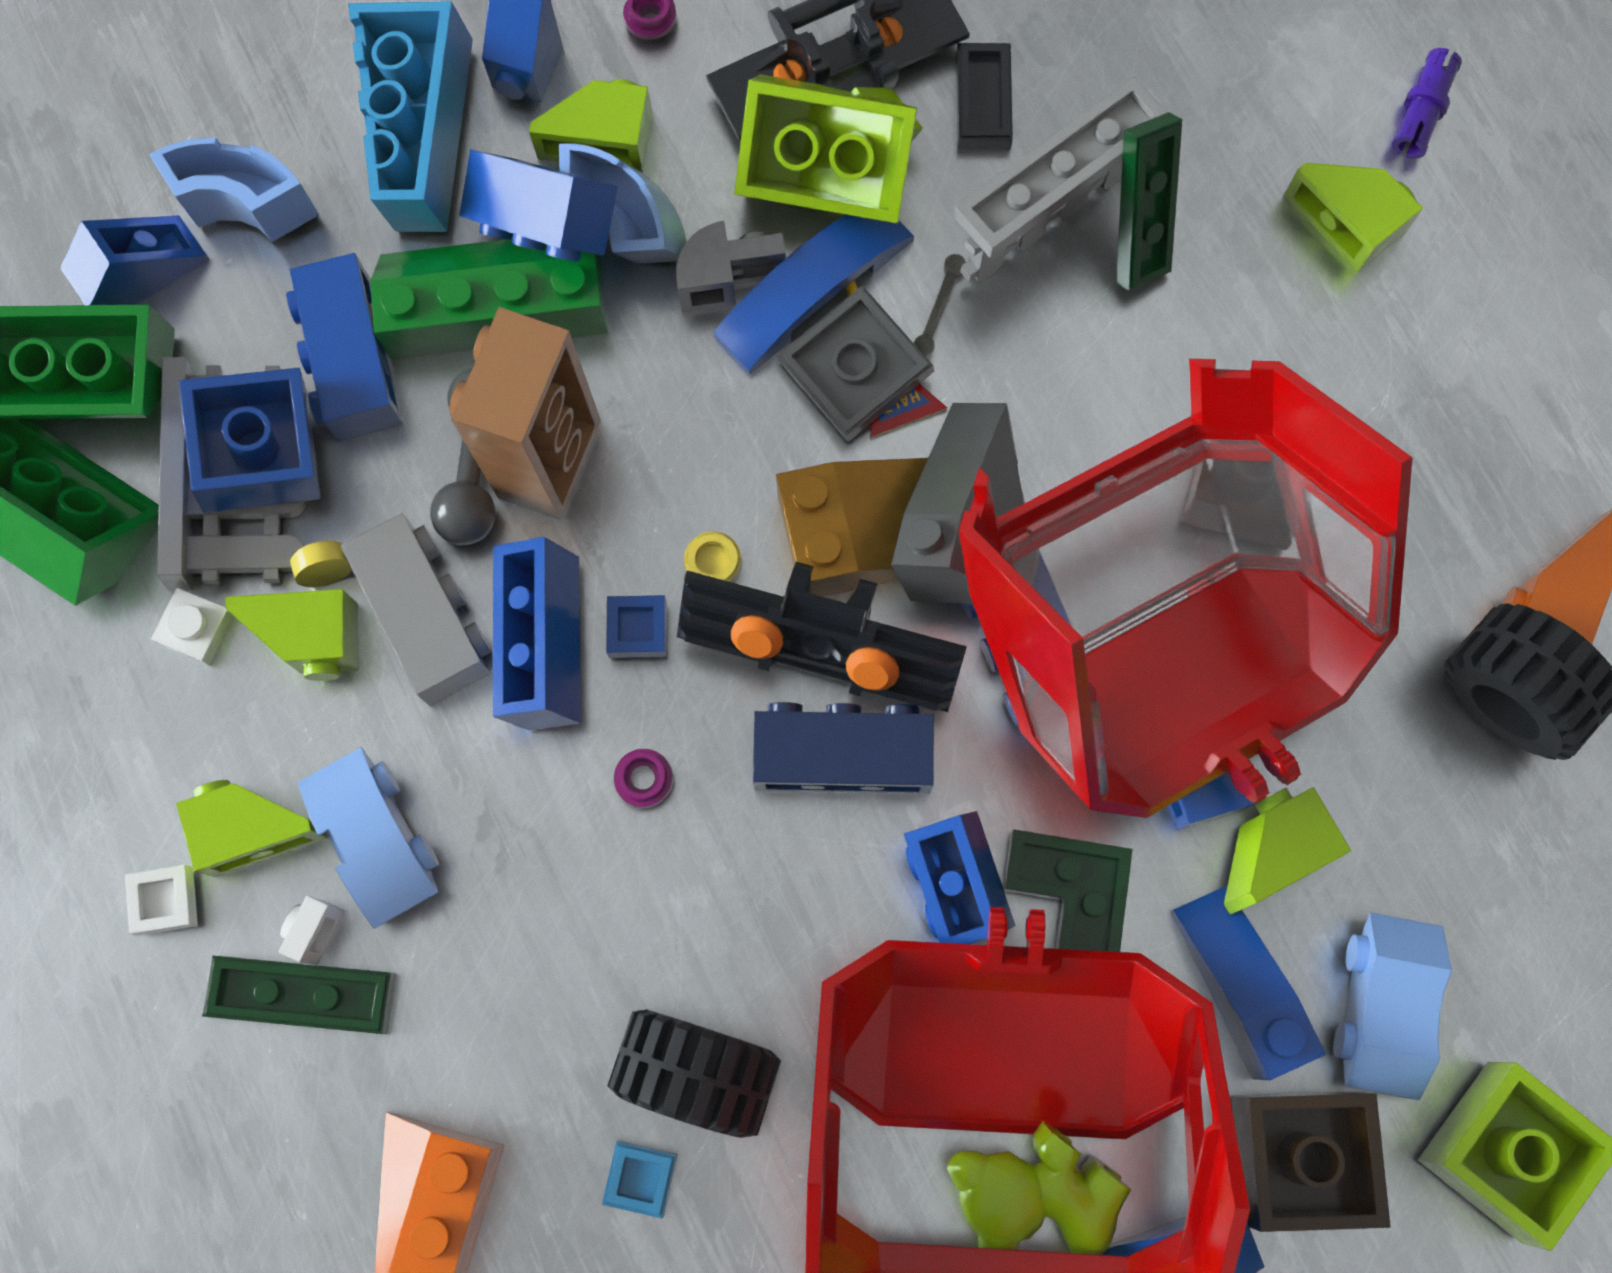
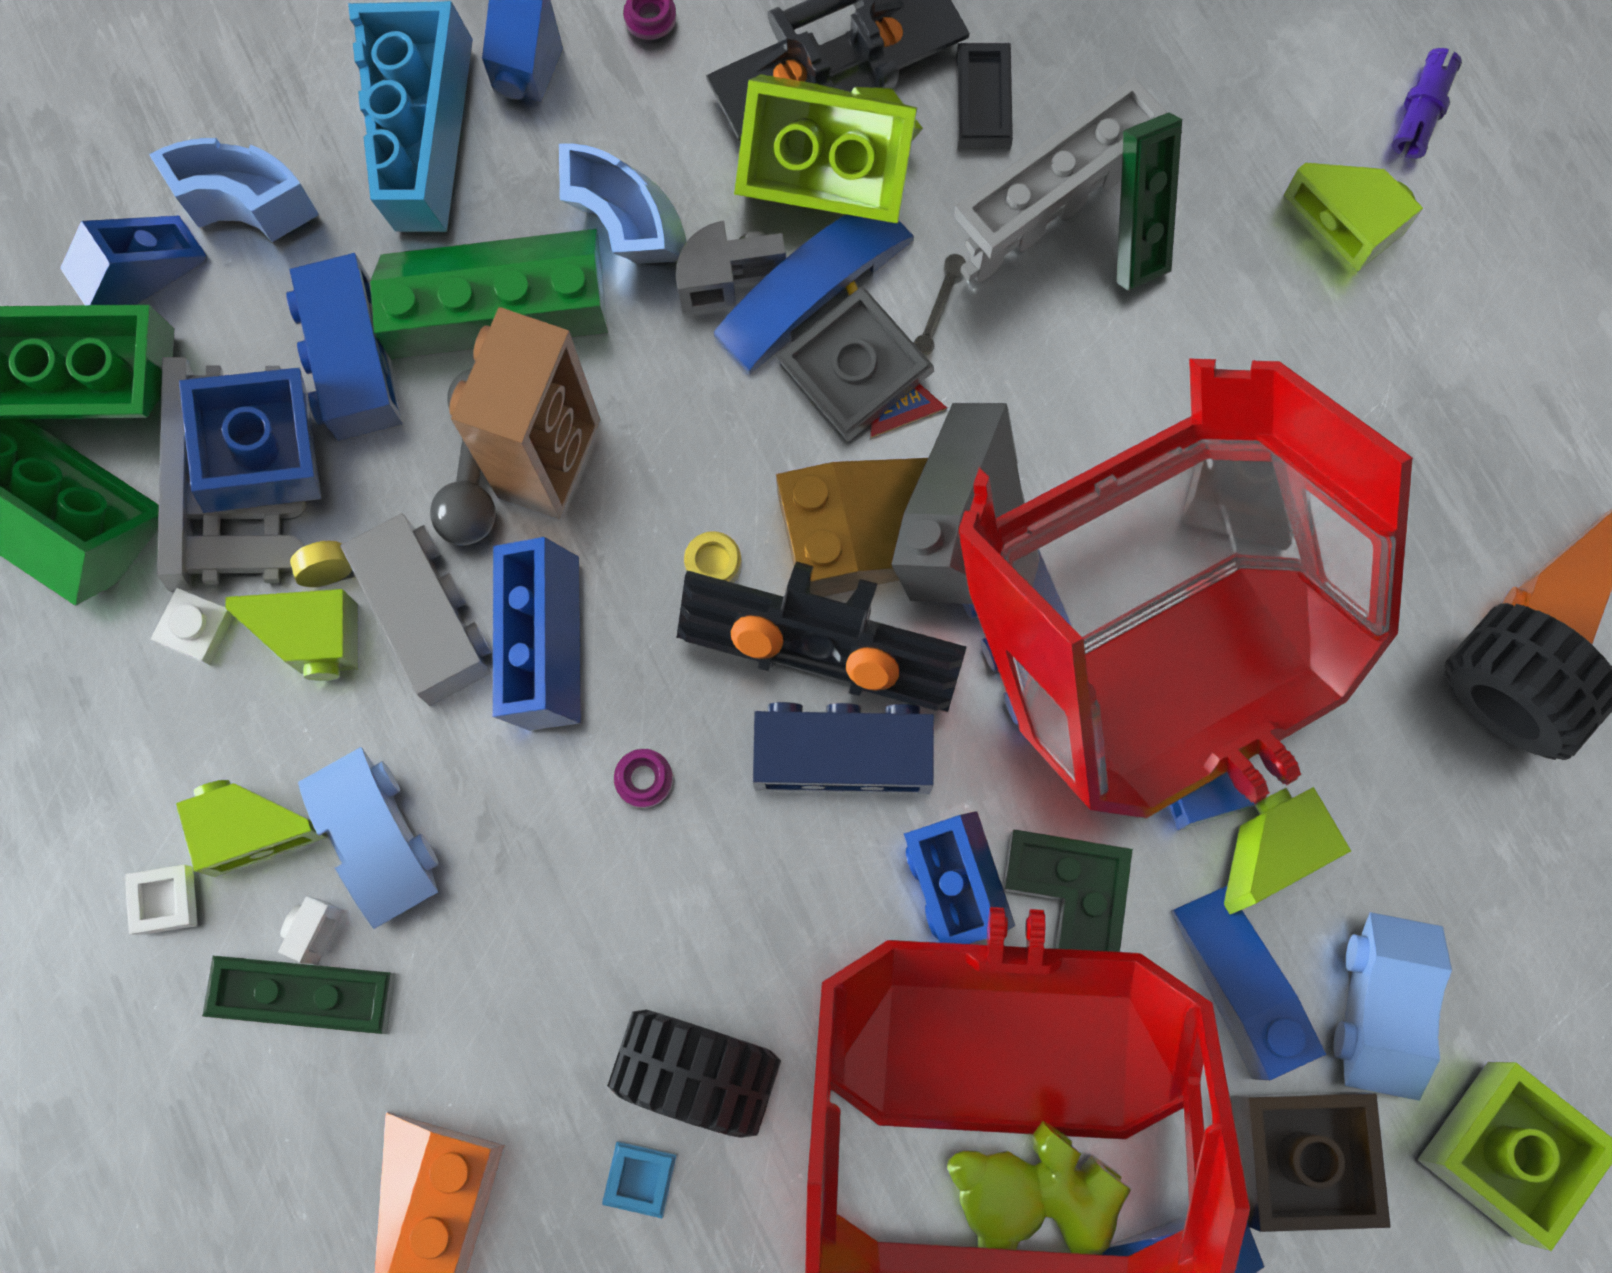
(537, 205): brick -> none
(599, 115): lime slope -> none
(636, 626): blue plate -> none

